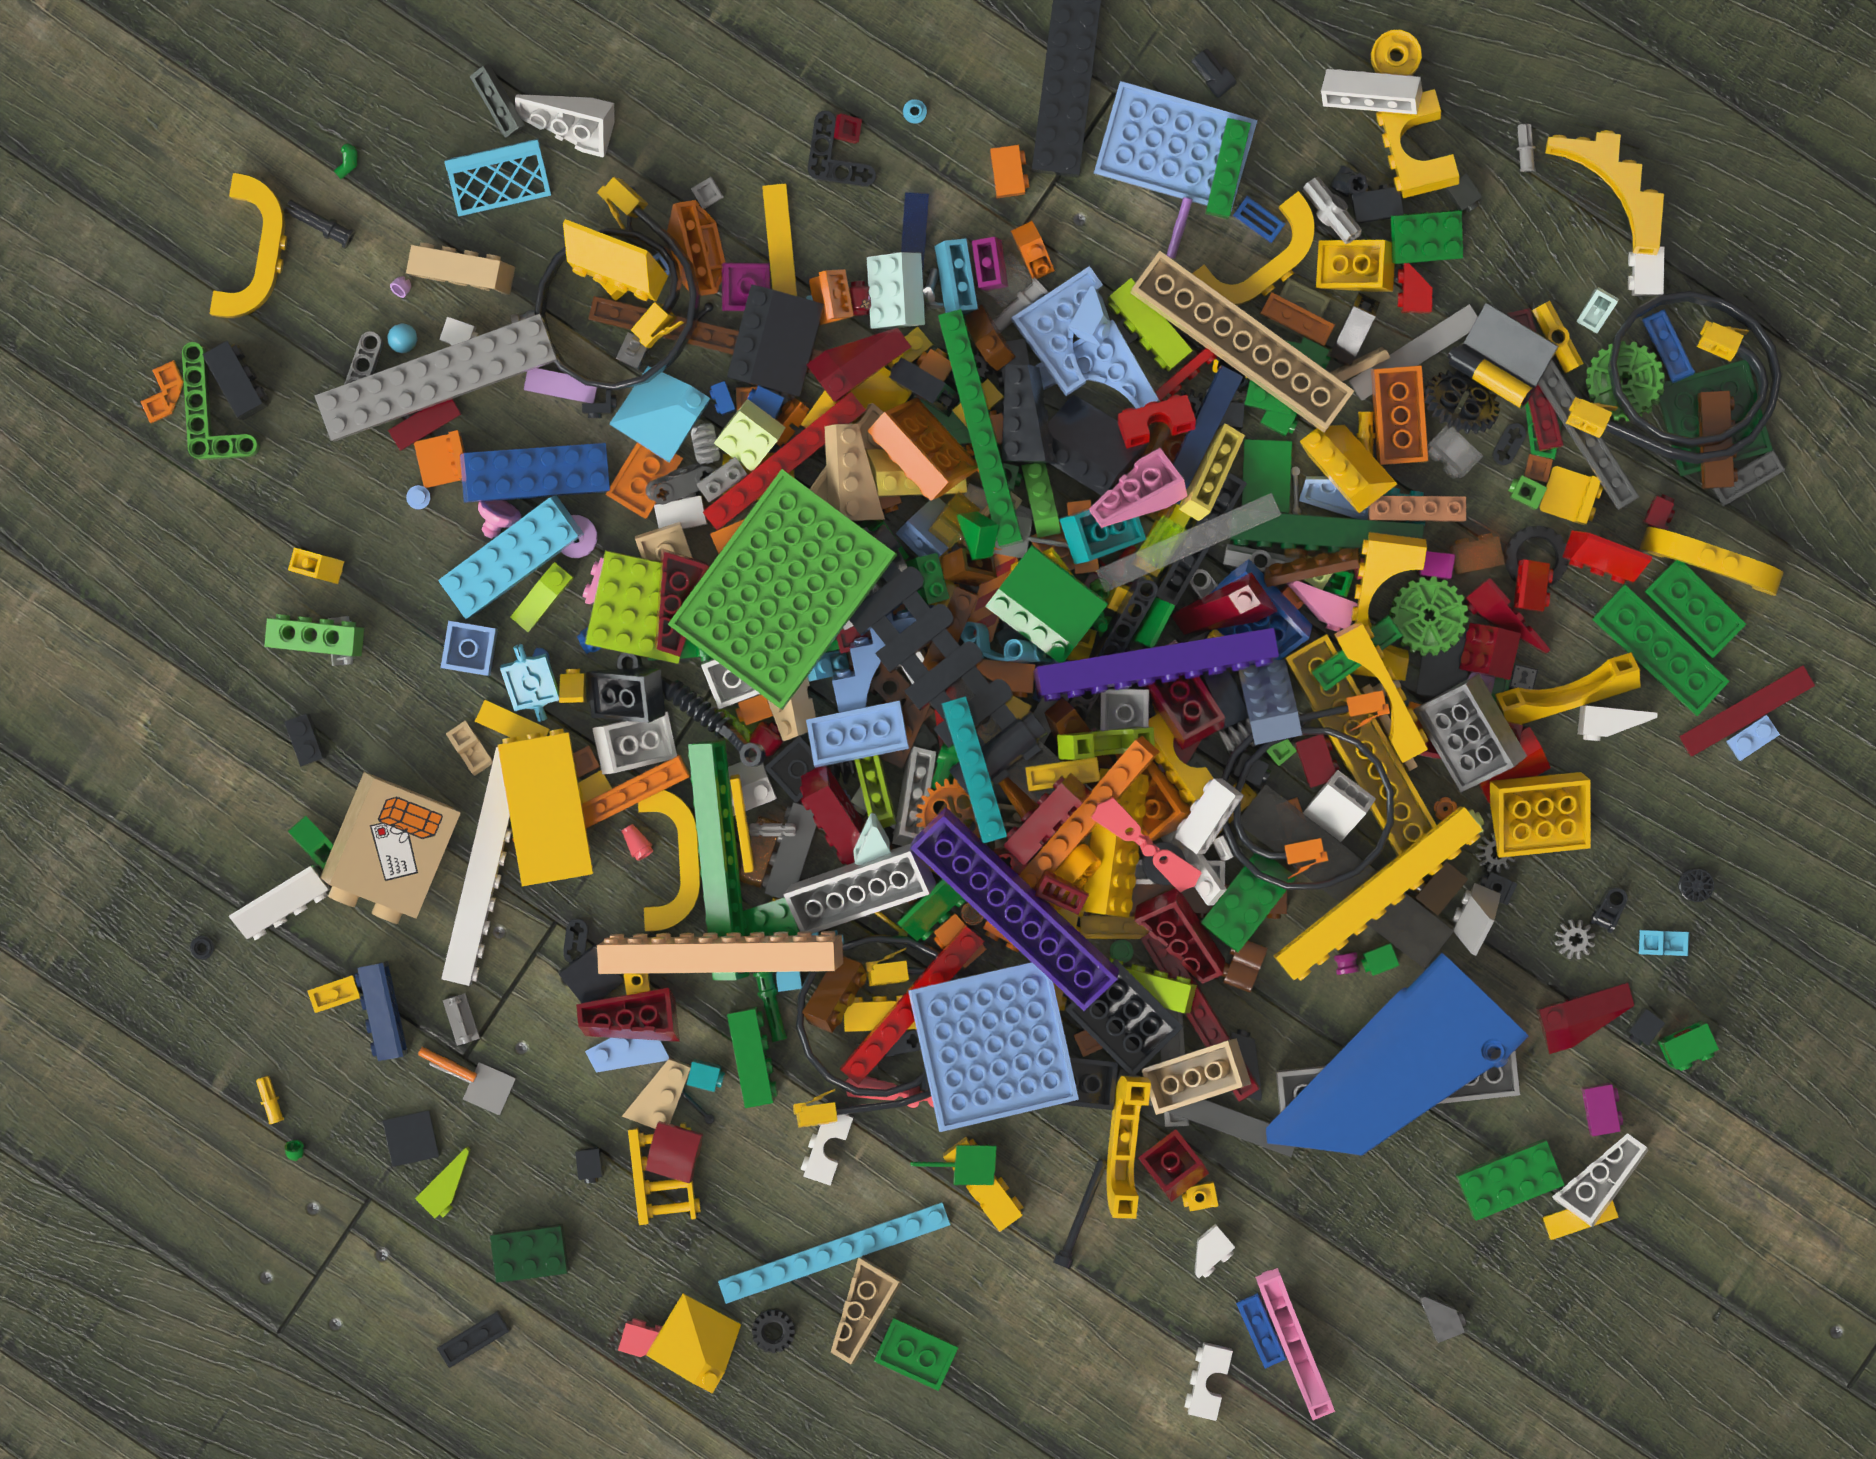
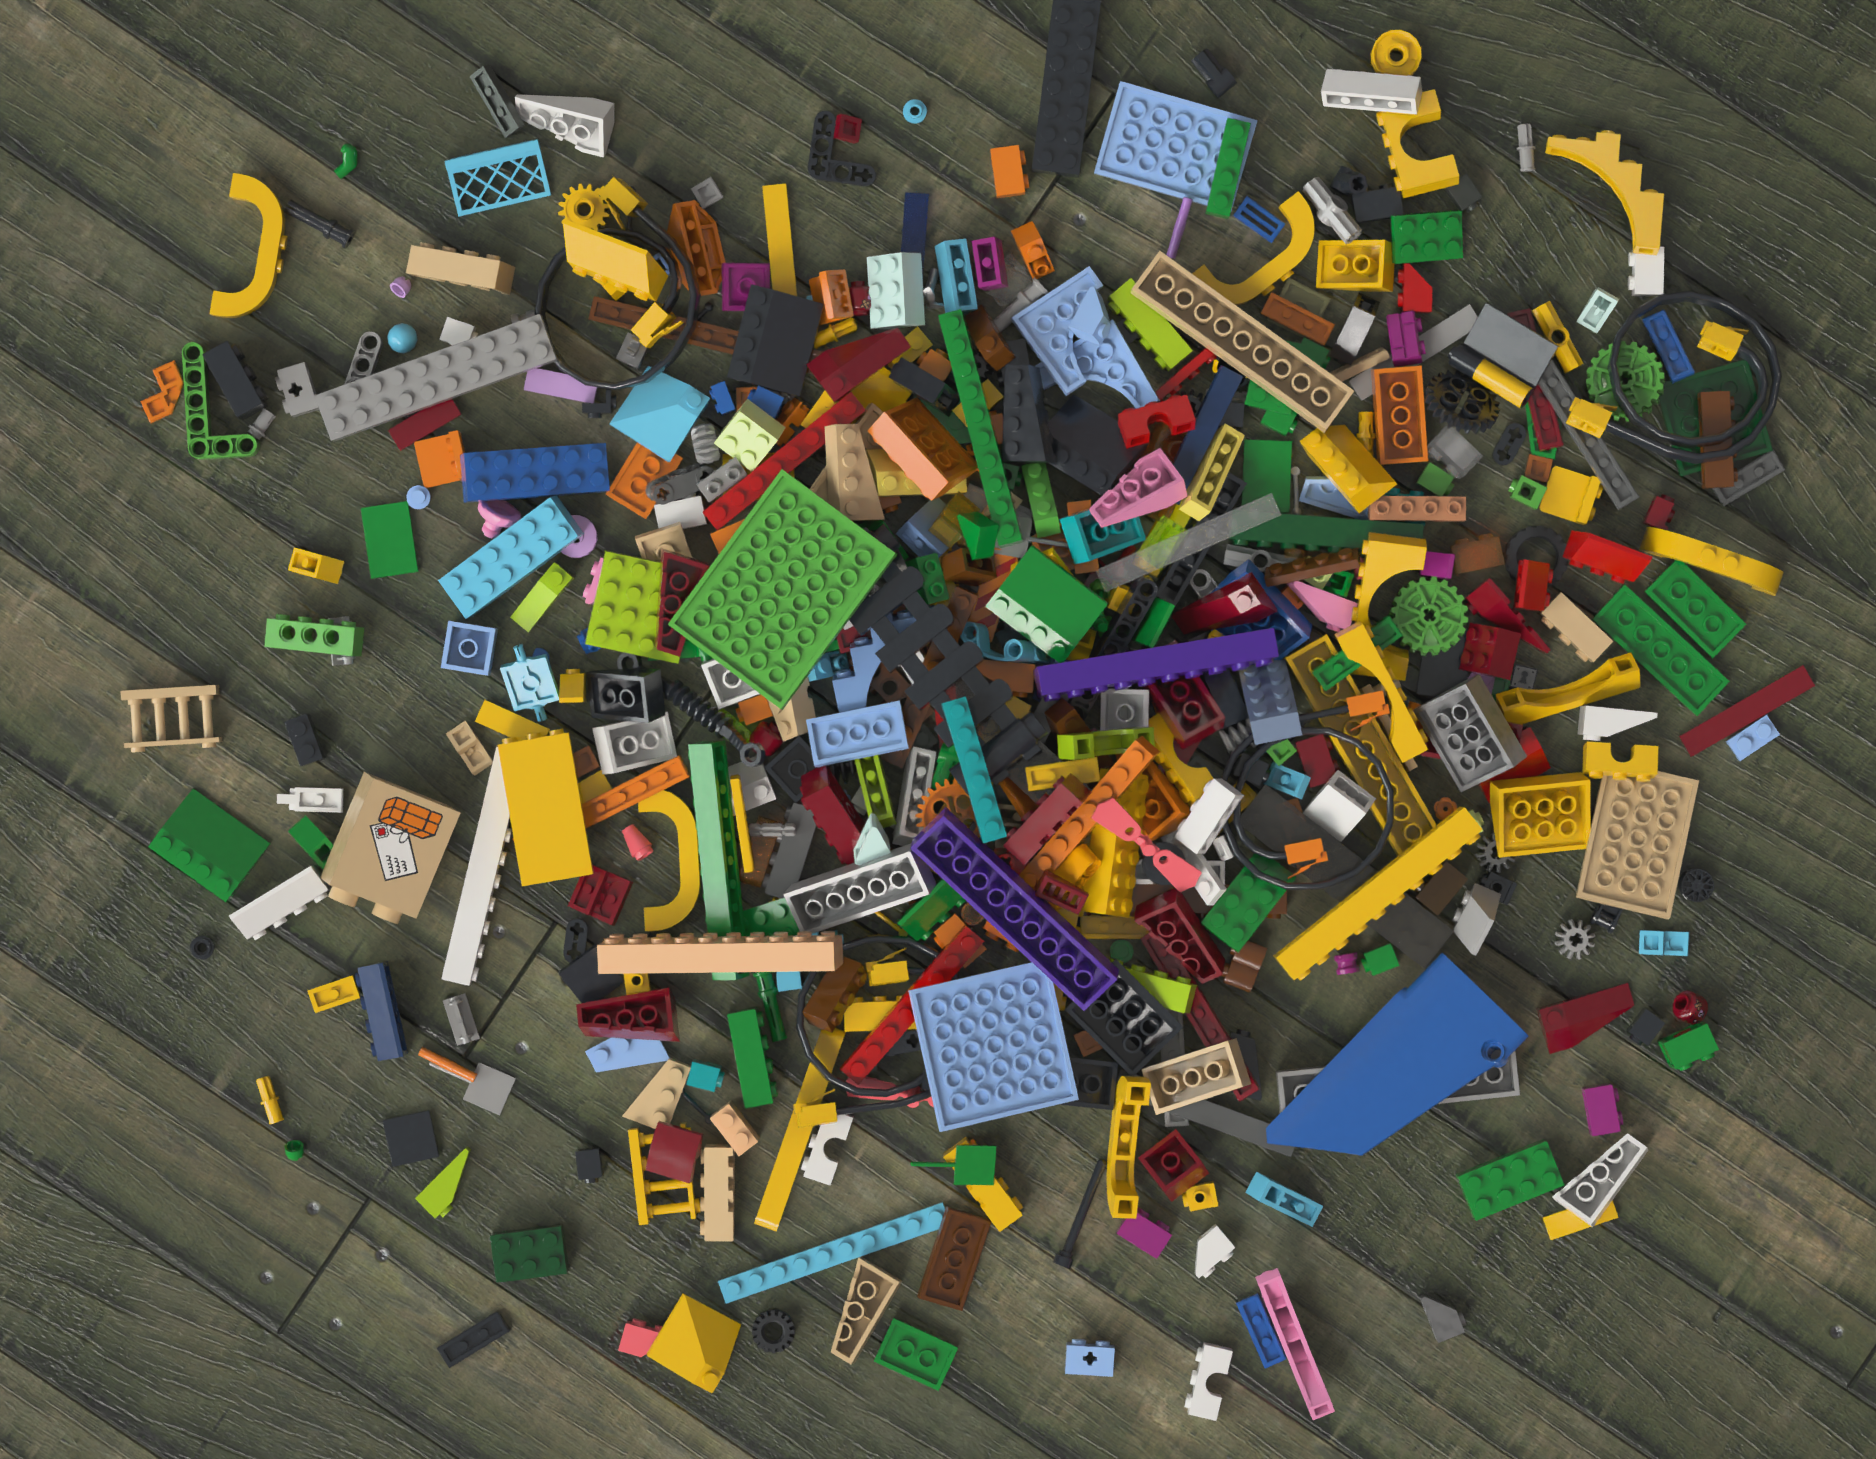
(158, 697): none -> tan fence
(209, 845): none -> green slope
(261, 424): none -> light grey pin
(300, 376): none -> light grey brick
(313, 799): none -> white hinge
(389, 540): none -> green tile
(580, 197): none -> yellow gear
(601, 895): none -> dark red slope
(719, 1192): none -> tan wedge
(735, 1128): none -> light nougat brick
(797, 1138): none -> yellow beam
(835, 332): none -> yellow axle
(954, 1258): none -> reddish brown tile
(1078, 1365): none -> light blue brick
(1145, 1233): none -> magenta brick
(1284, 1199): none -> medium azure slope
(1287, 780): none -> medium azure slope
(1404, 338): none -> magenta brick
(1435, 480): none -> bright green brick
(1575, 628): none -> tan brick
(1599, 762): none -> yellow arch
(1638, 843): none -> tan plate
(1690, 1007): none -> dark red head

